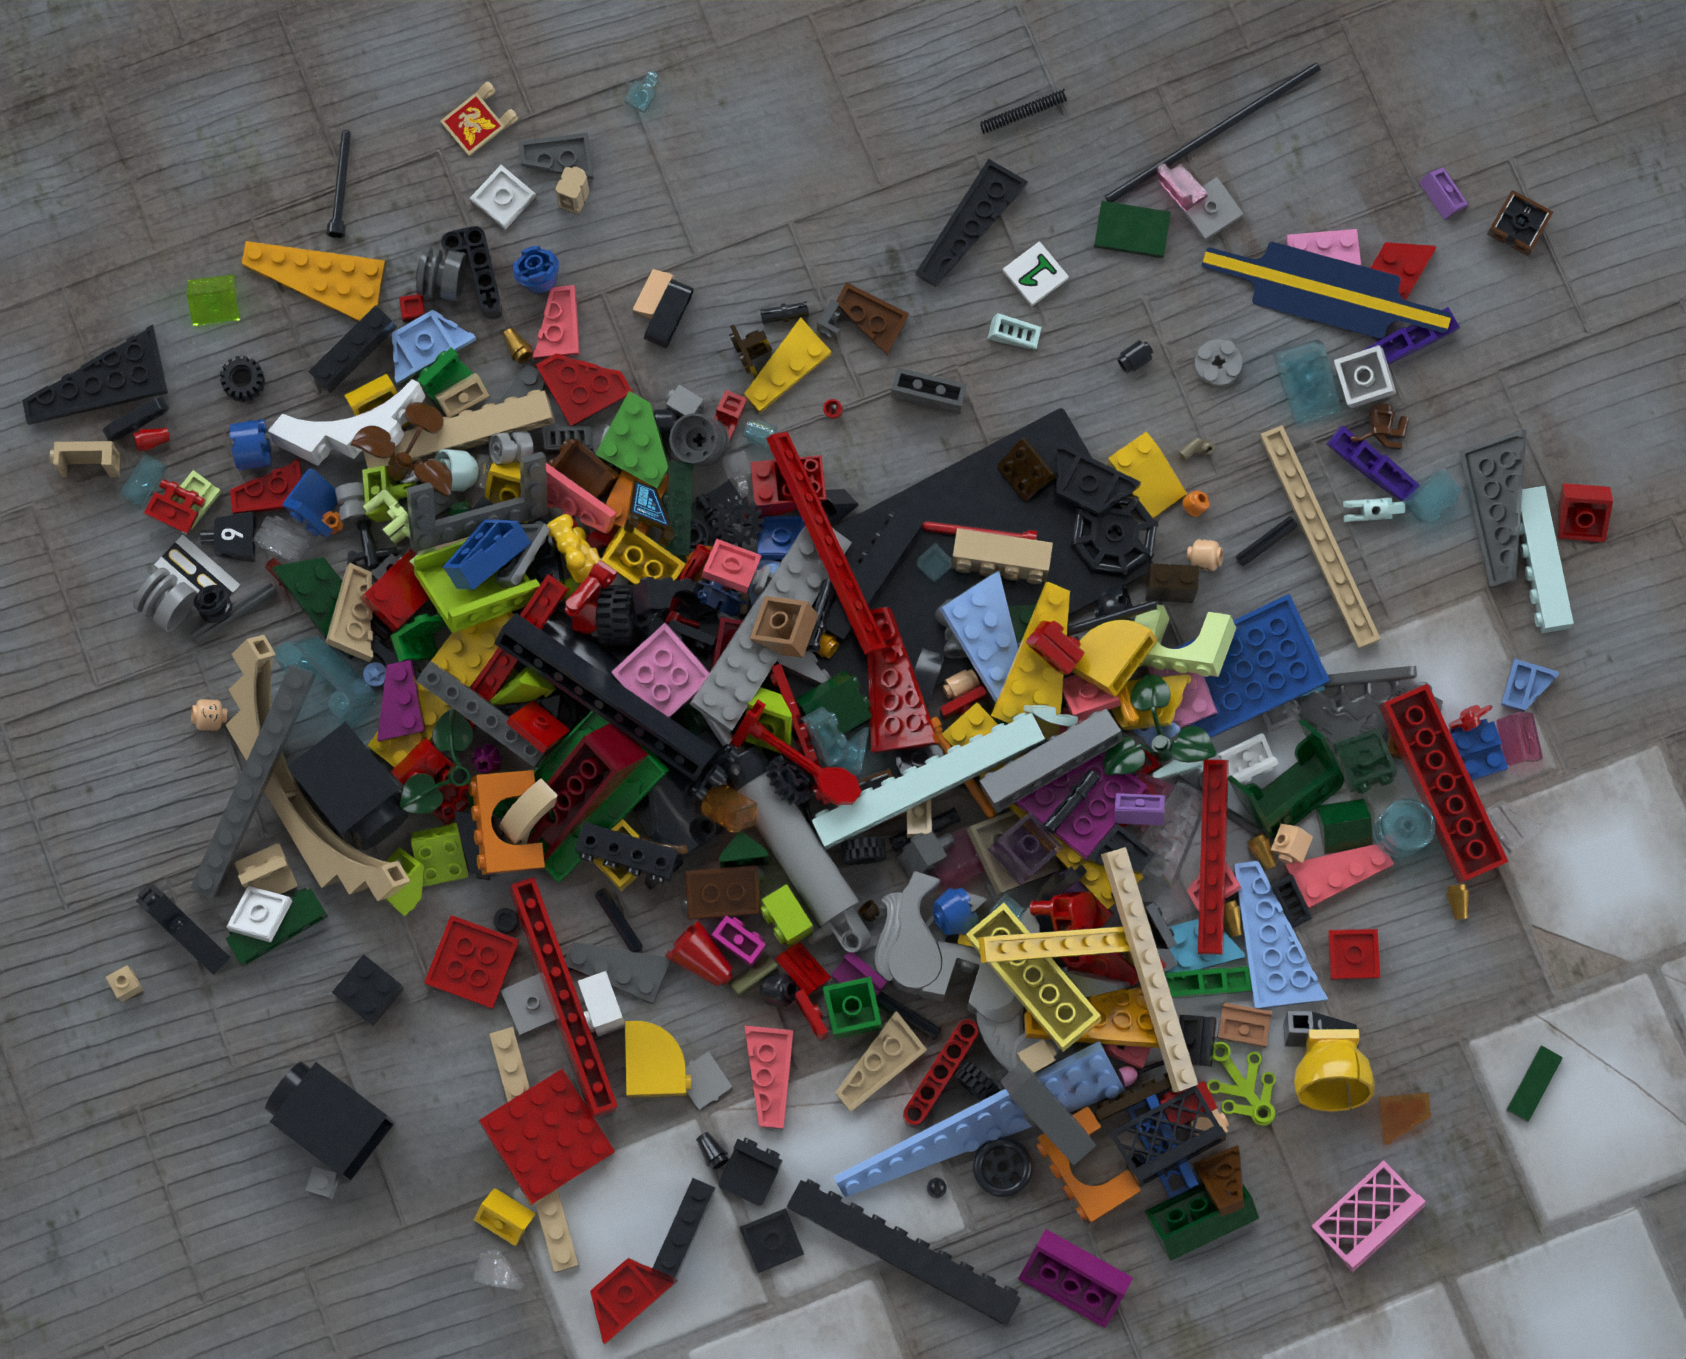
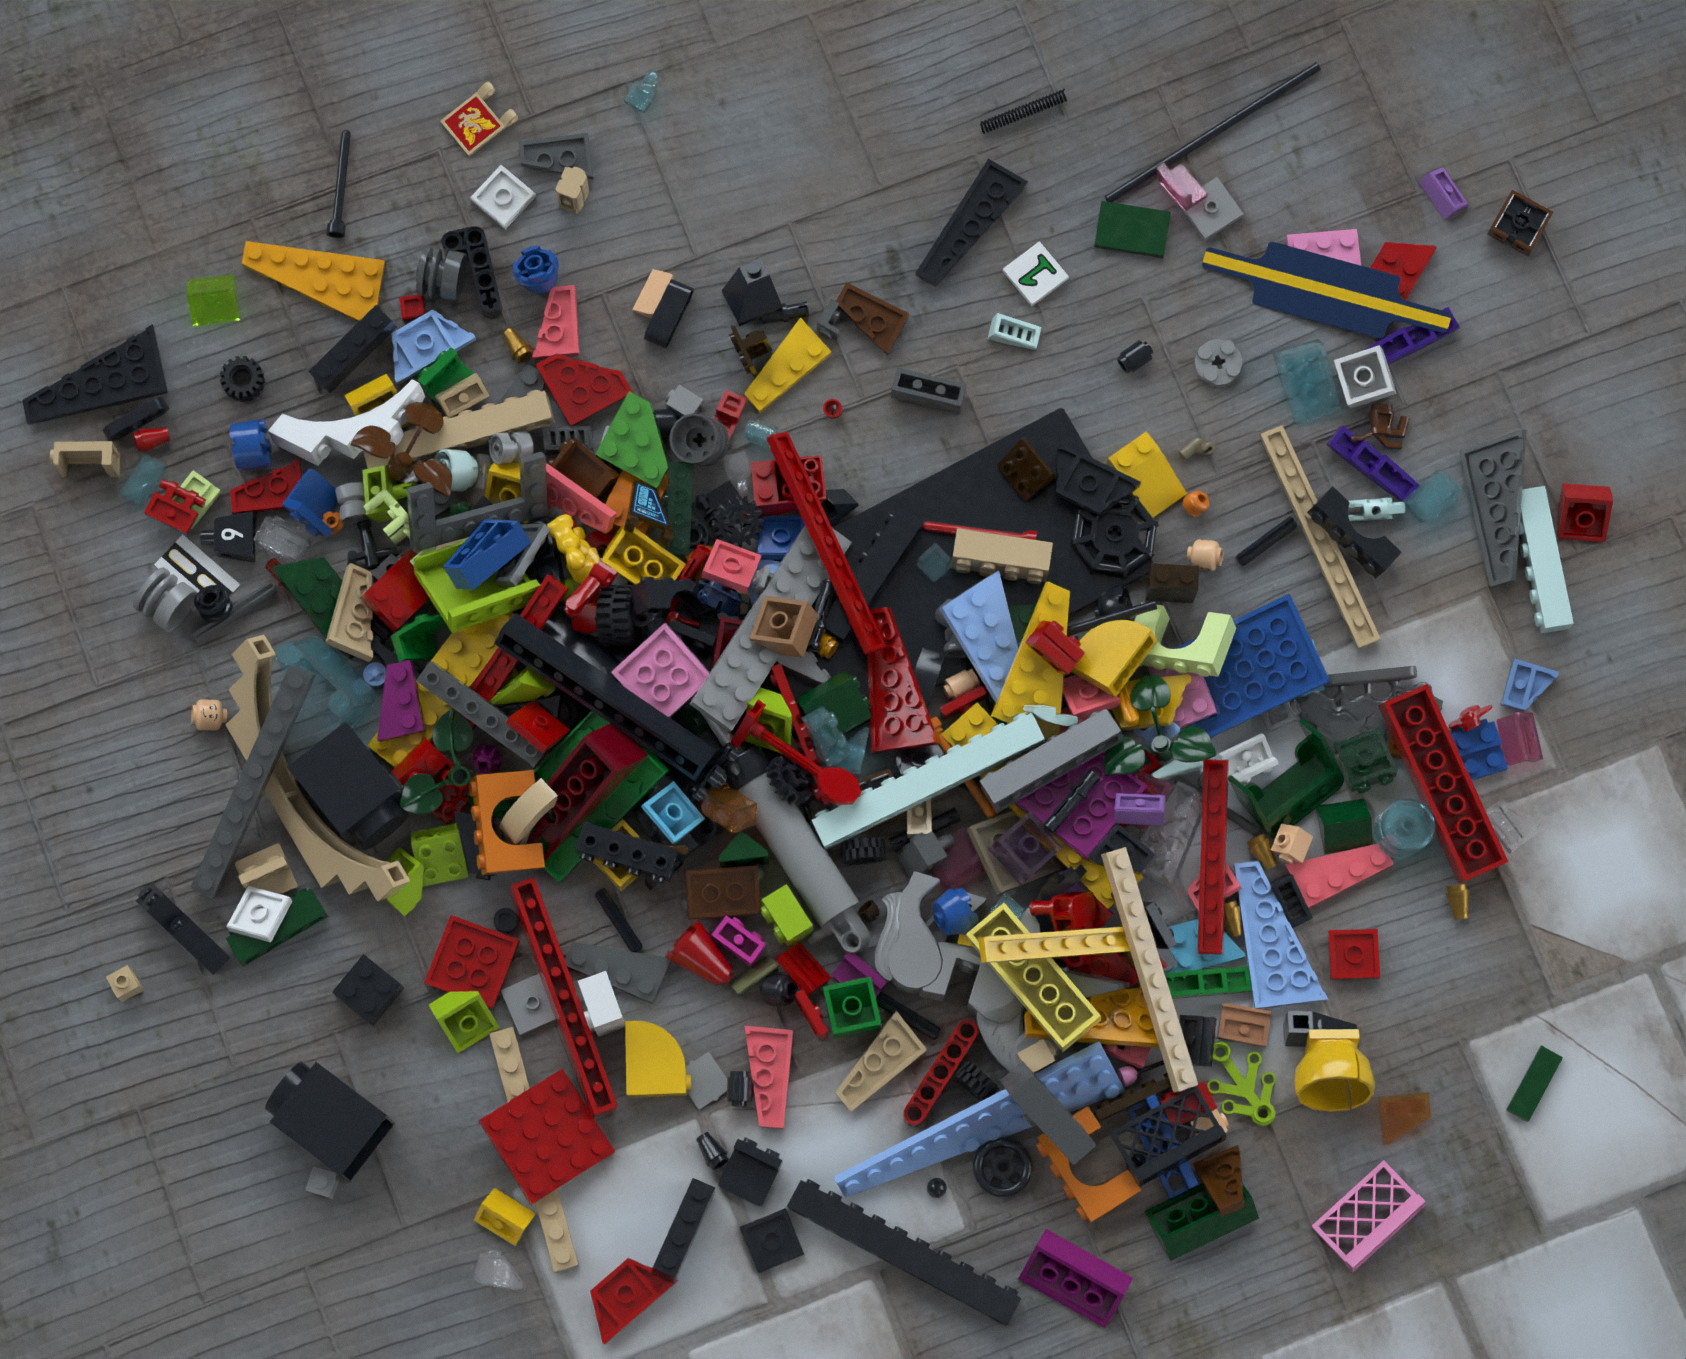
(463, 1018): none -> lime slope
(673, 813): none -> medium azure slope
(739, 1088): none -> black brick
(751, 293): none -> black slope
(1332, 516): none -> black arch

